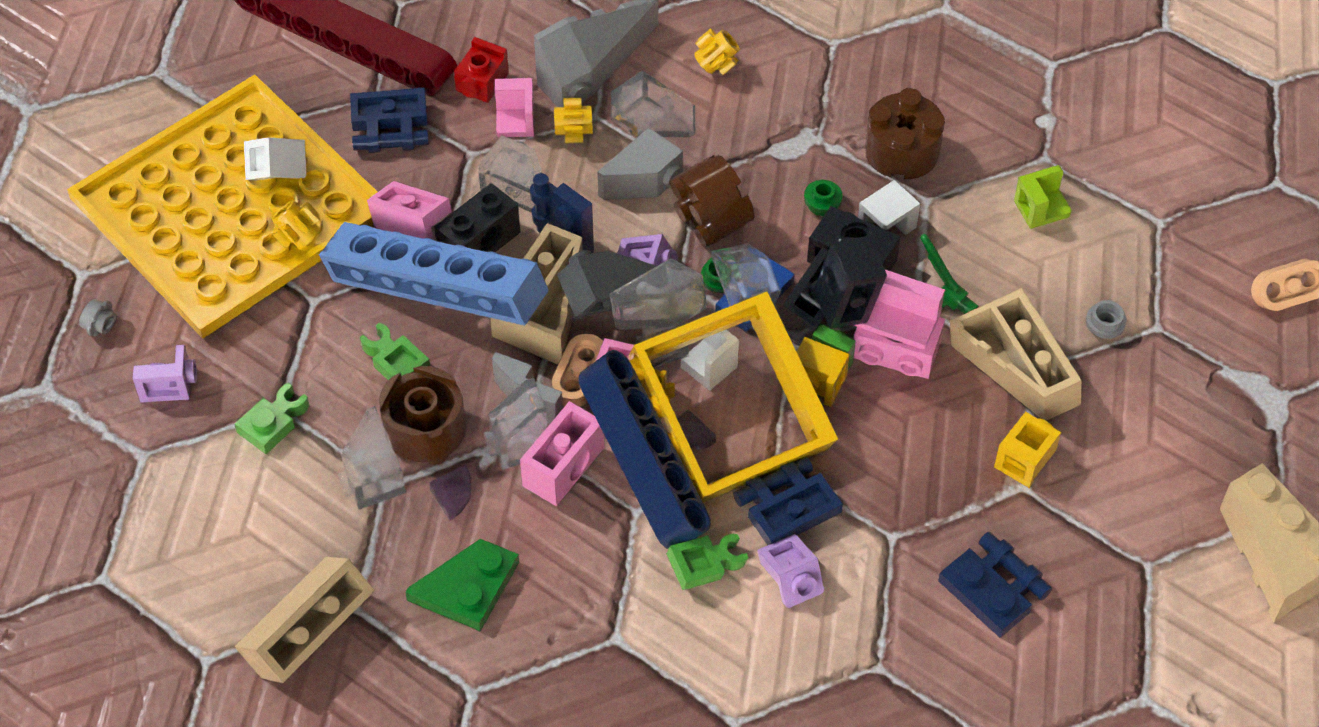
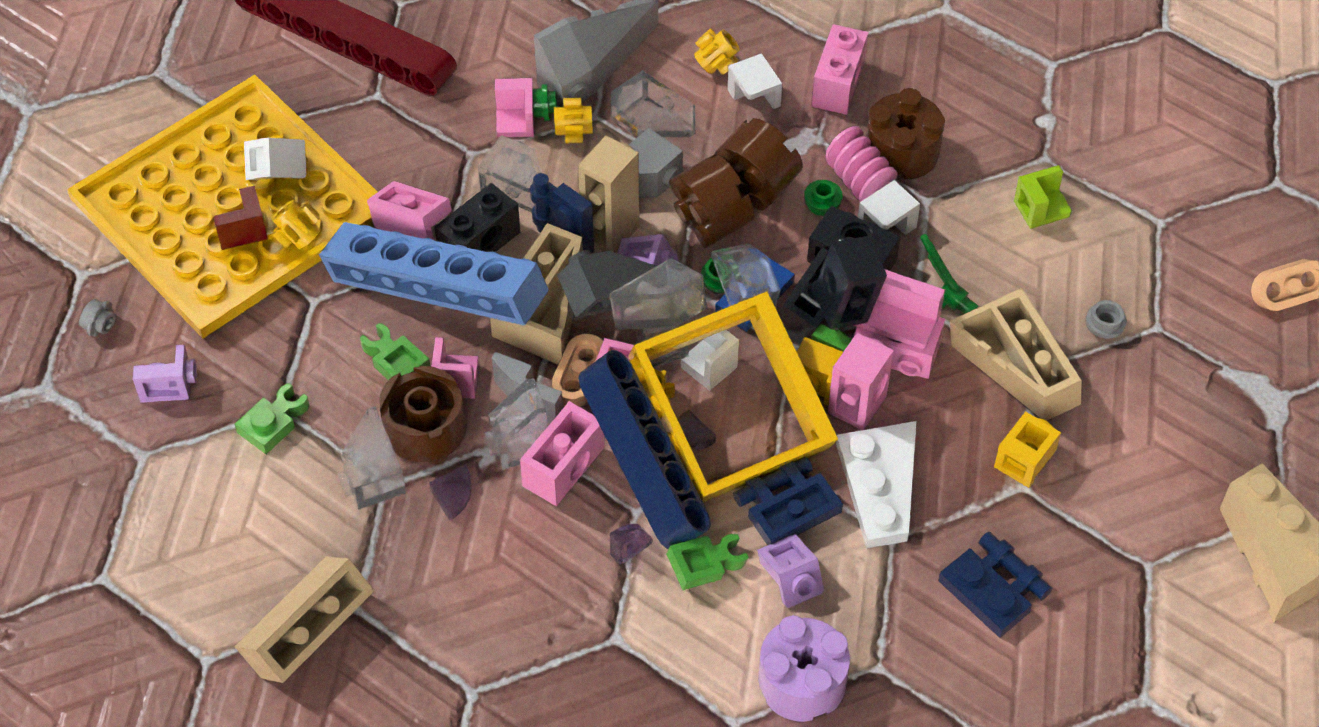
(242, 225): none -> dark red panel
(389, 110): dark blue plate -> none
(461, 368): none -> bright pink panel
(466, 584): green wing -> none
(480, 68): red brick -> none
(544, 102): none -> green plate
(611, 184): none -> tan brick
(628, 542): none -> clear purple tile
(754, 79): none -> white panel
(761, 161): none -> reddish brown brick
(803, 668): none -> lavender brick
(839, 69): none -> bright pink brick
(859, 163): none -> bright pink piece
(860, 381): none -> bright pink brick
(880, 479): none -> white wing

